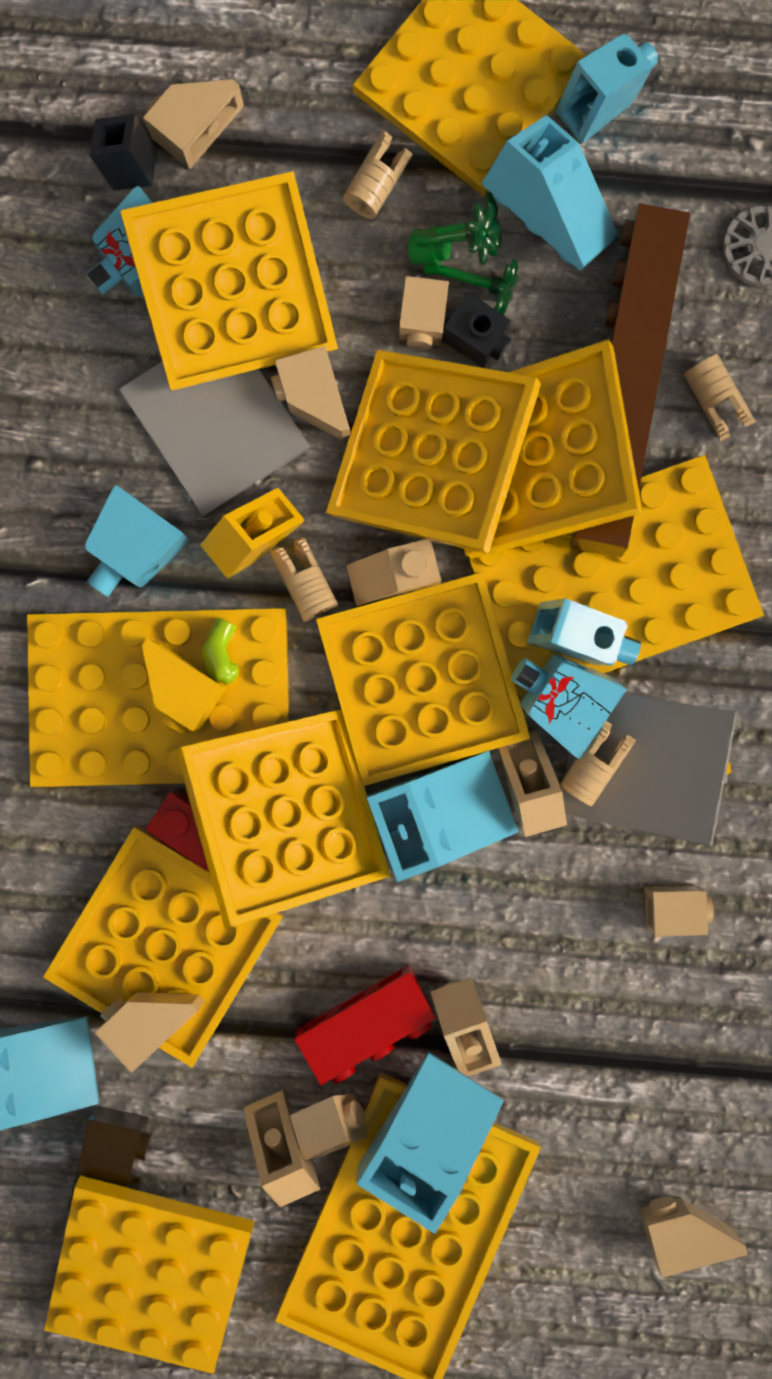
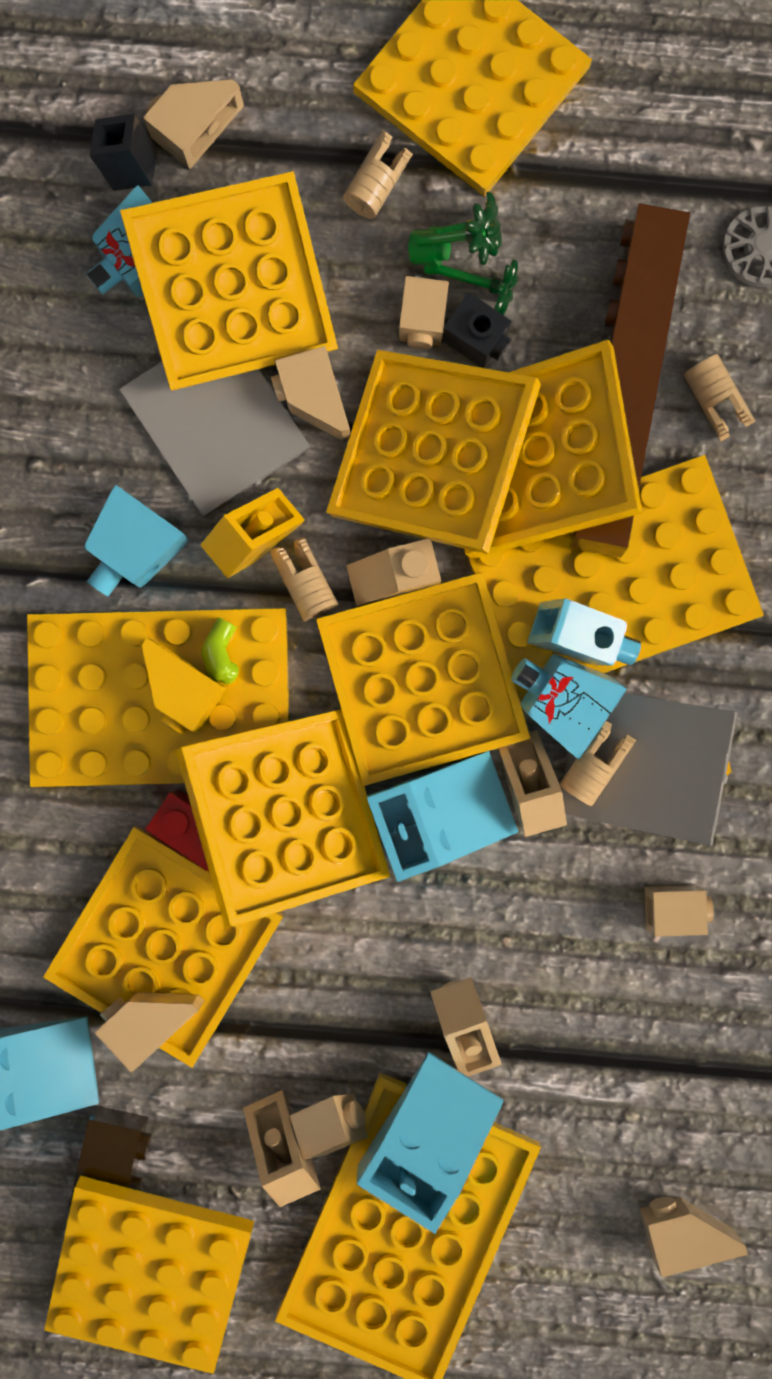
(365, 1026): red brick -> none
(553, 191): medium azure slope -> none
(614, 73): medium azure torso -> none

